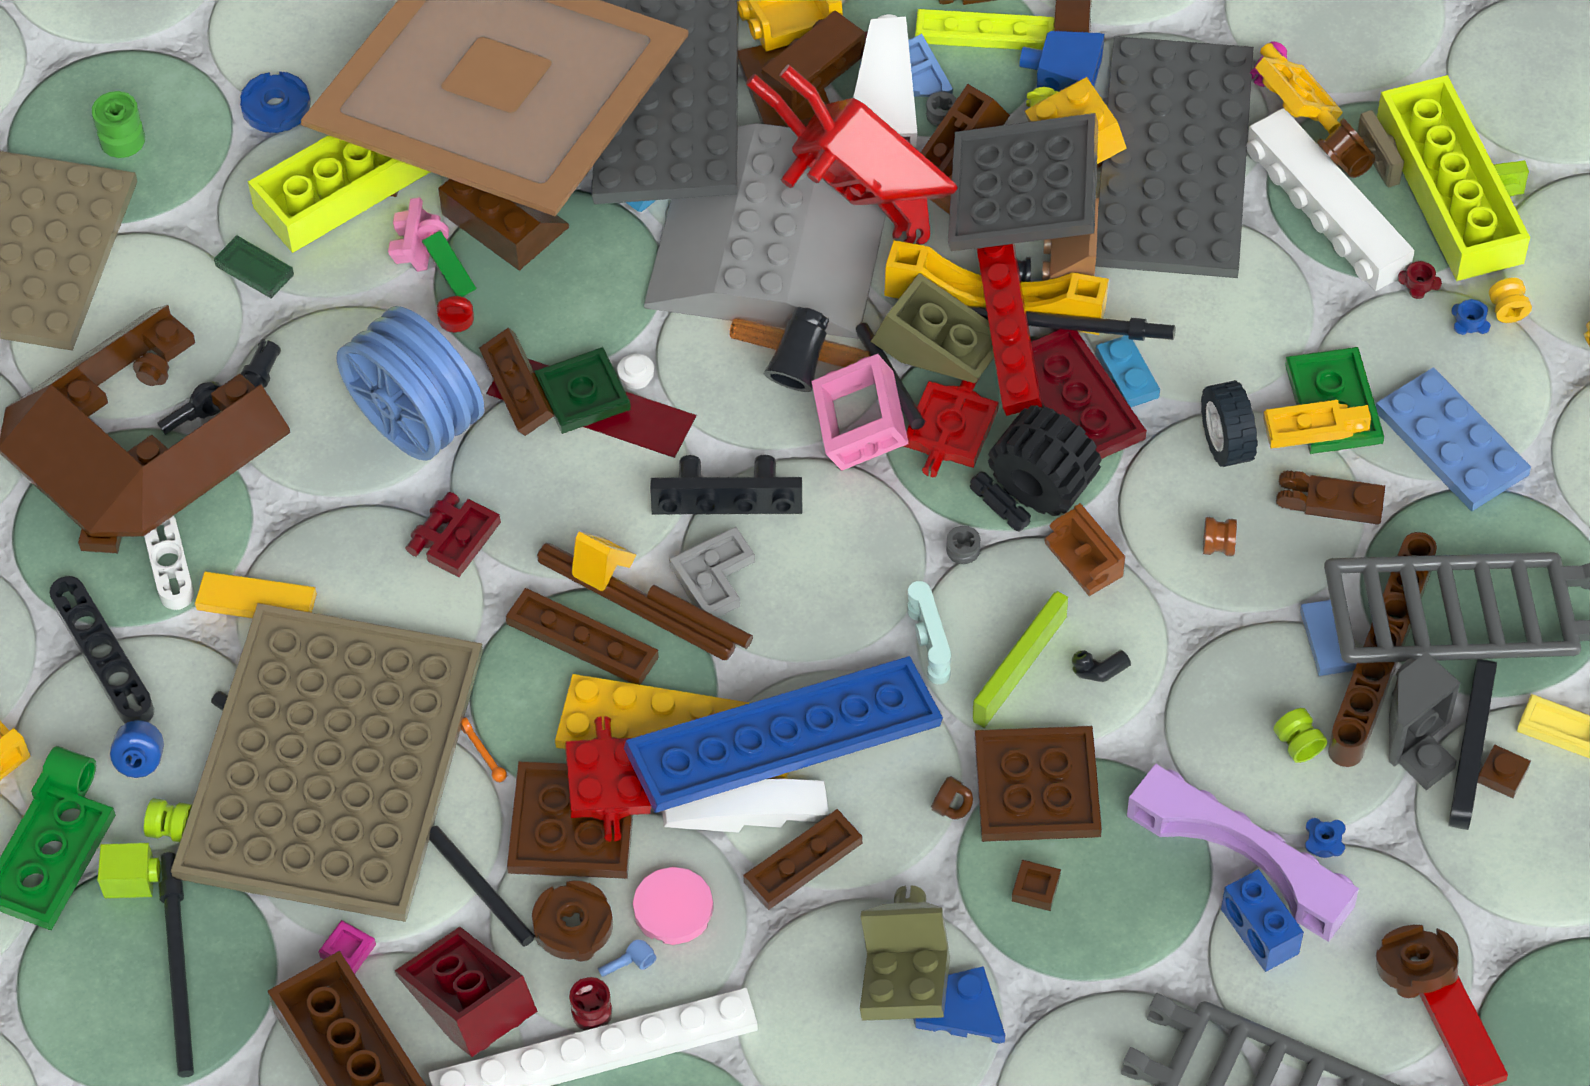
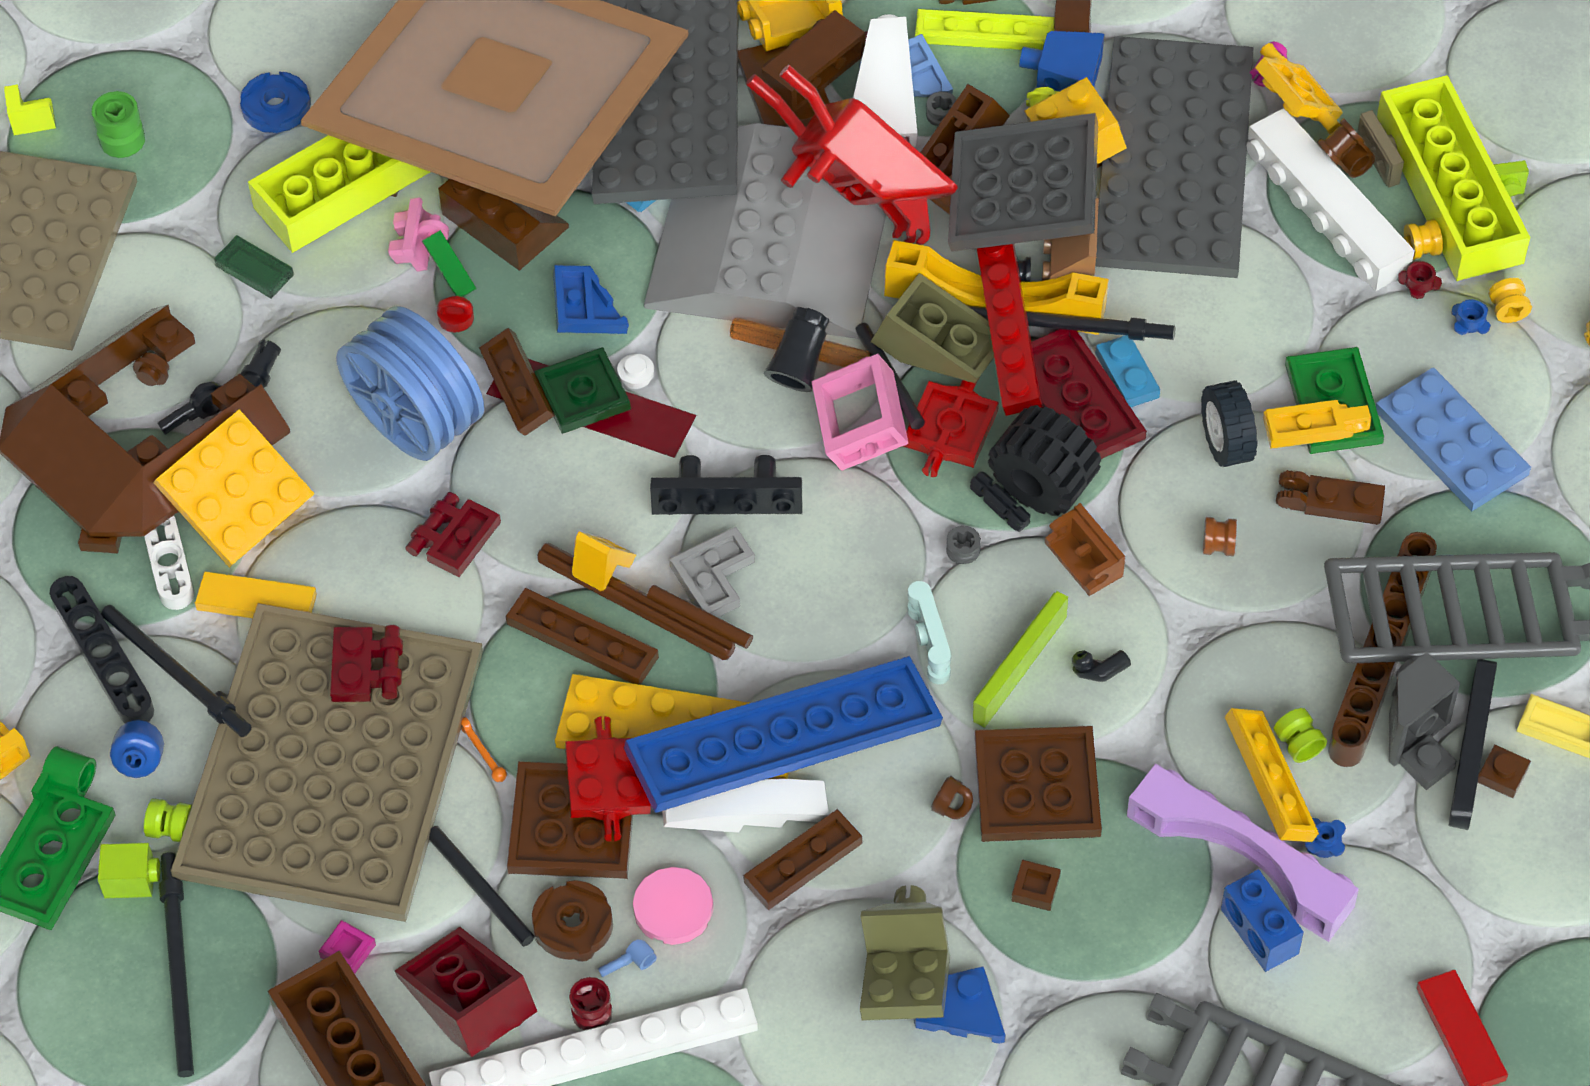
(29, 115): none -> neon yellow panel
(217, 706): none -> black bar
(233, 488): none -> yellow plate
(353, 661): none -> dark red plate
(583, 303): none -> blue wing
(1271, 775): none -> yellow tile
(1323, 638): medium blue tile -> none
(1417, 977): reddish brown plate -> none
(1424, 238): none -> yellow wheel

